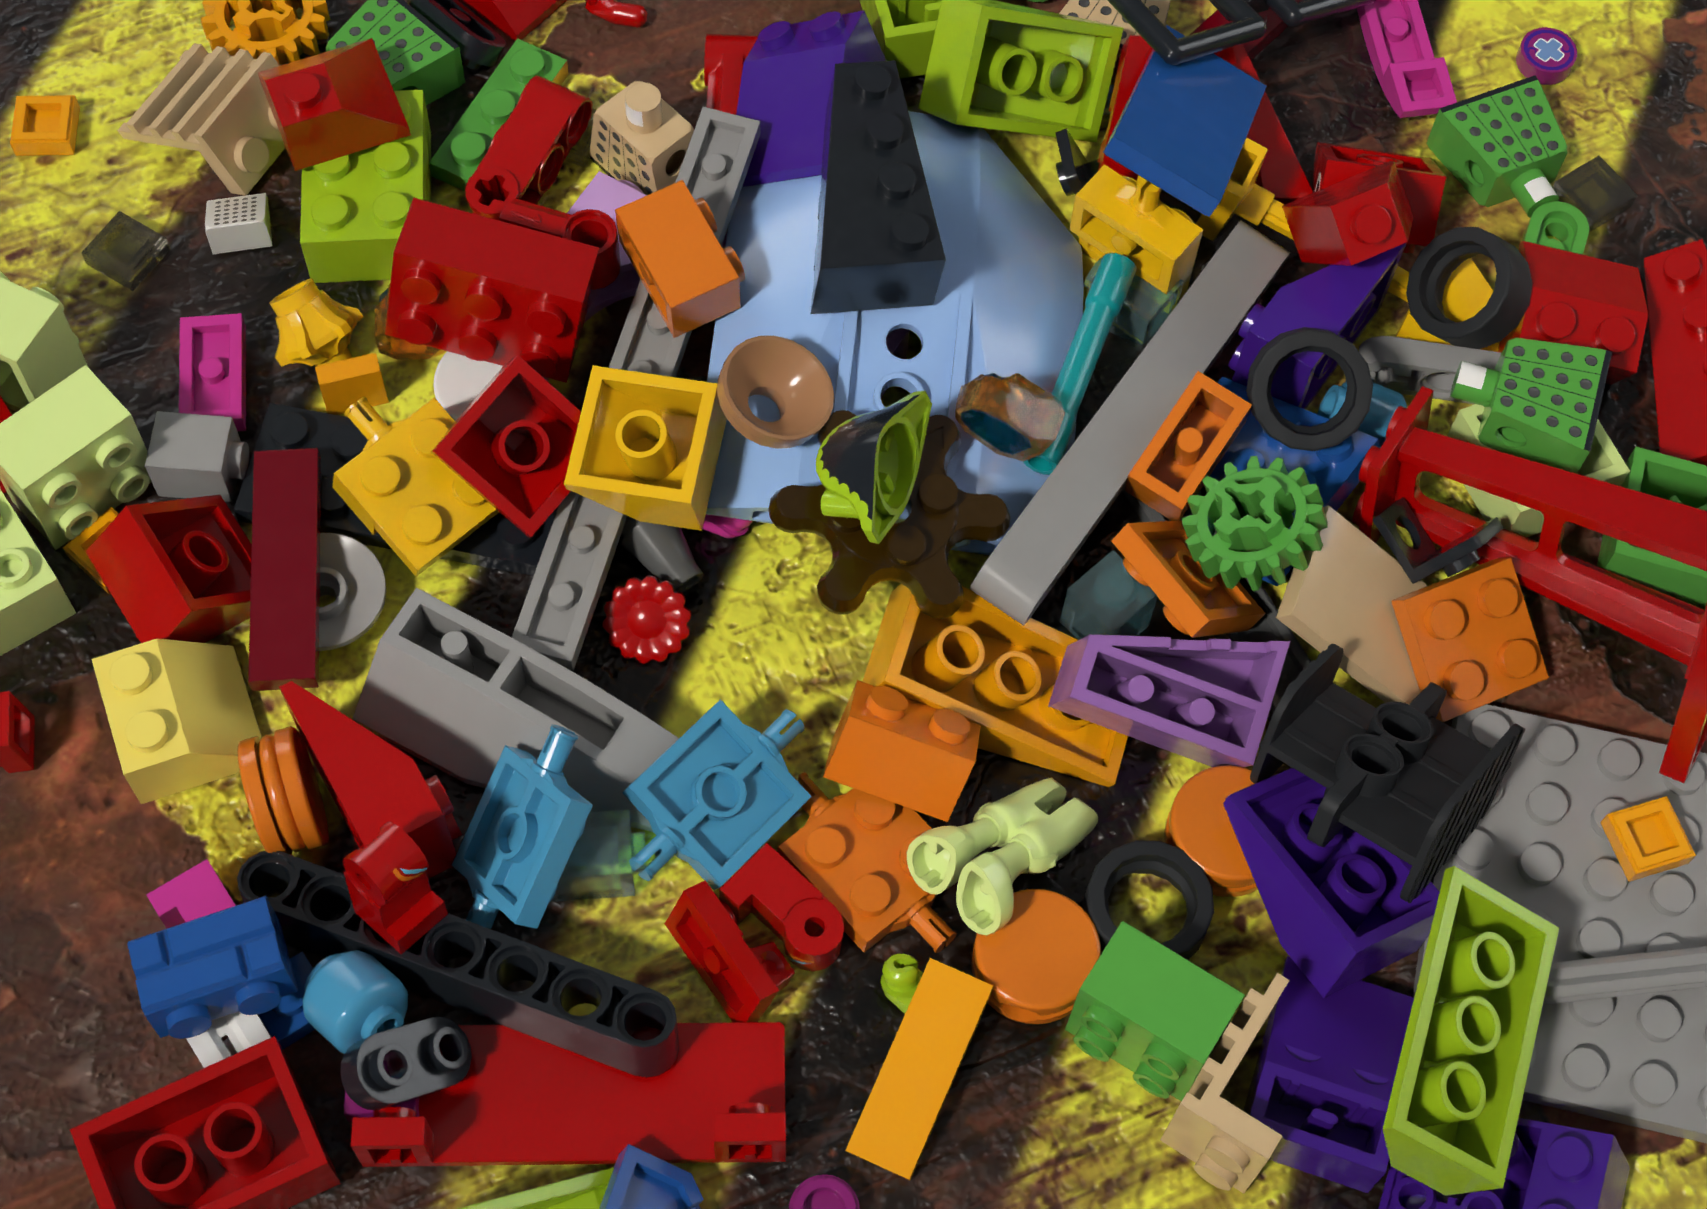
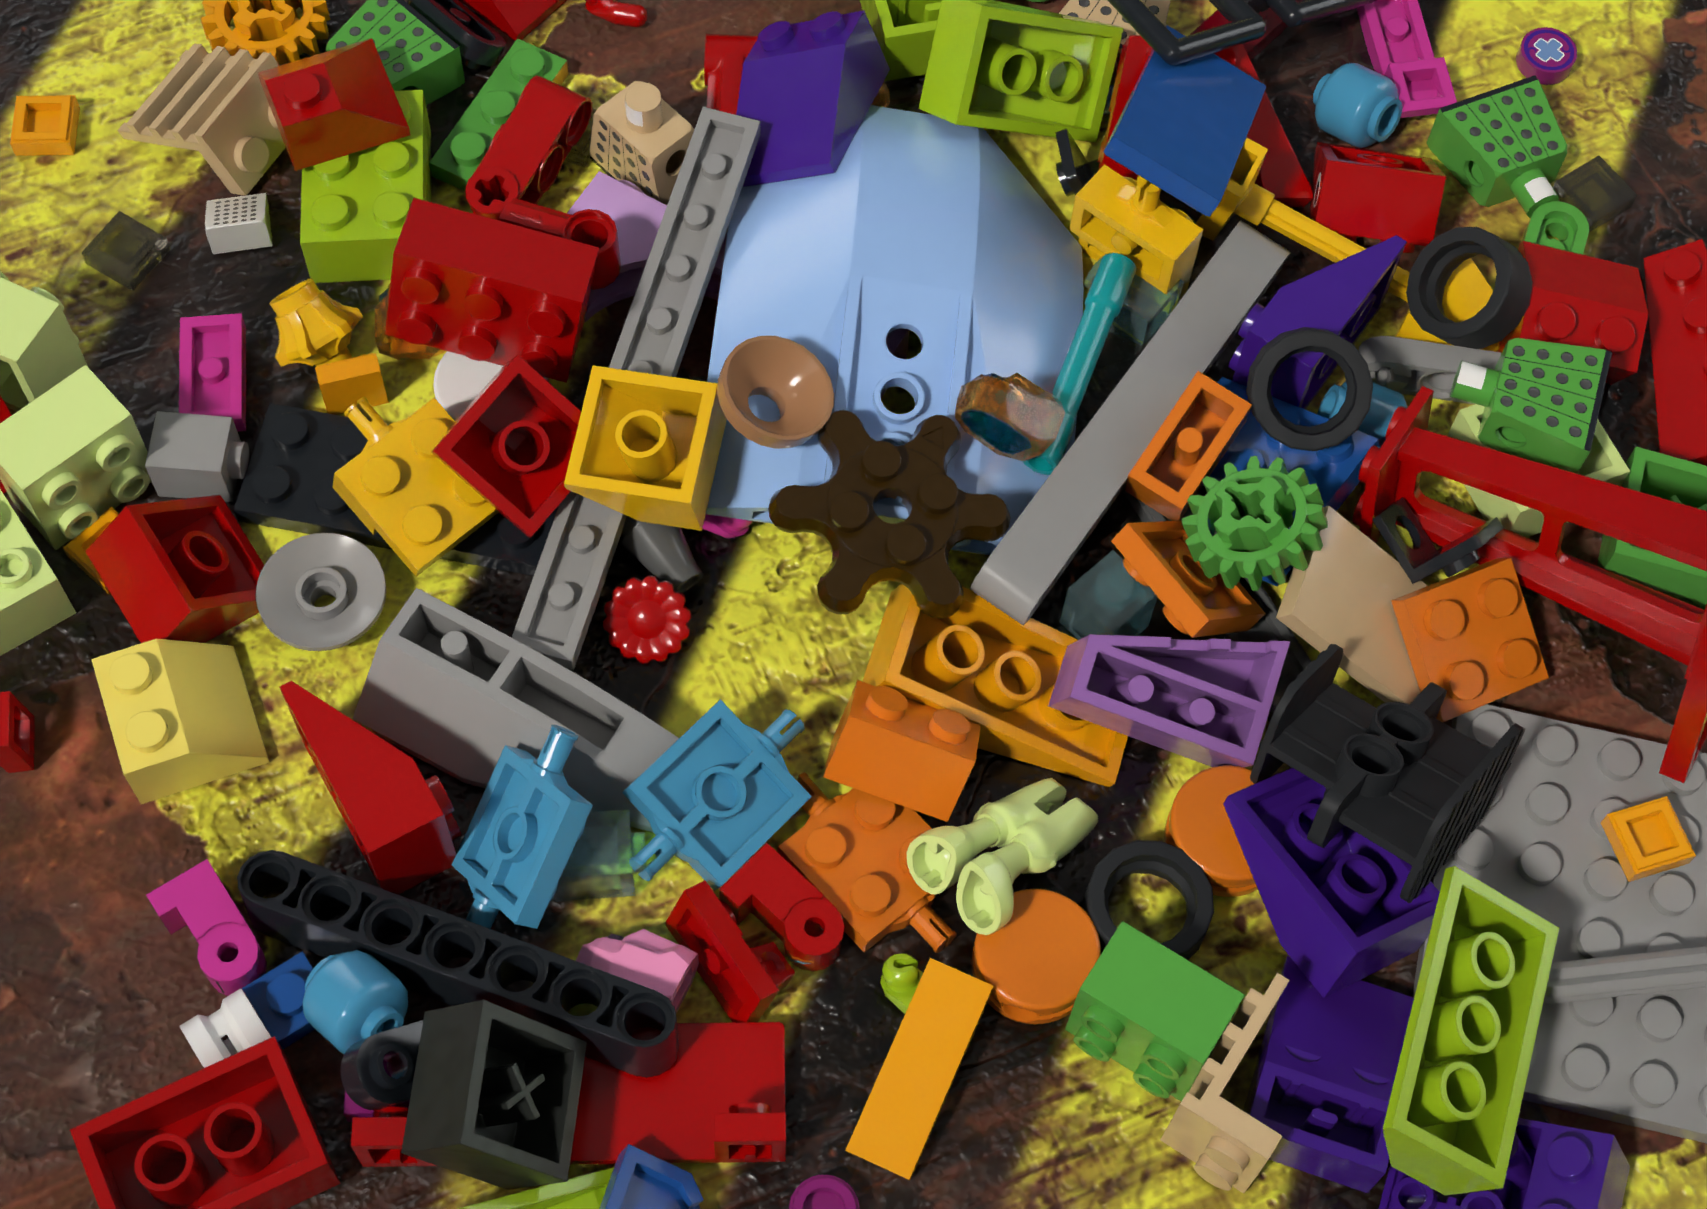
(212, 969): blue brick -> none
(282, 792): orange head -> none
(285, 569): dark red tile -> none
(392, 888): red leg -> none
(494, 1096): none -> pearl dark grey brick
(645, 961): none -> bright pink rock
(680, 258): orange brick -> none
(874, 206): black wedge -> none
(874, 463): lime hat -> none
(1351, 218): red slope -> none
(1357, 105): none -> dark azure head

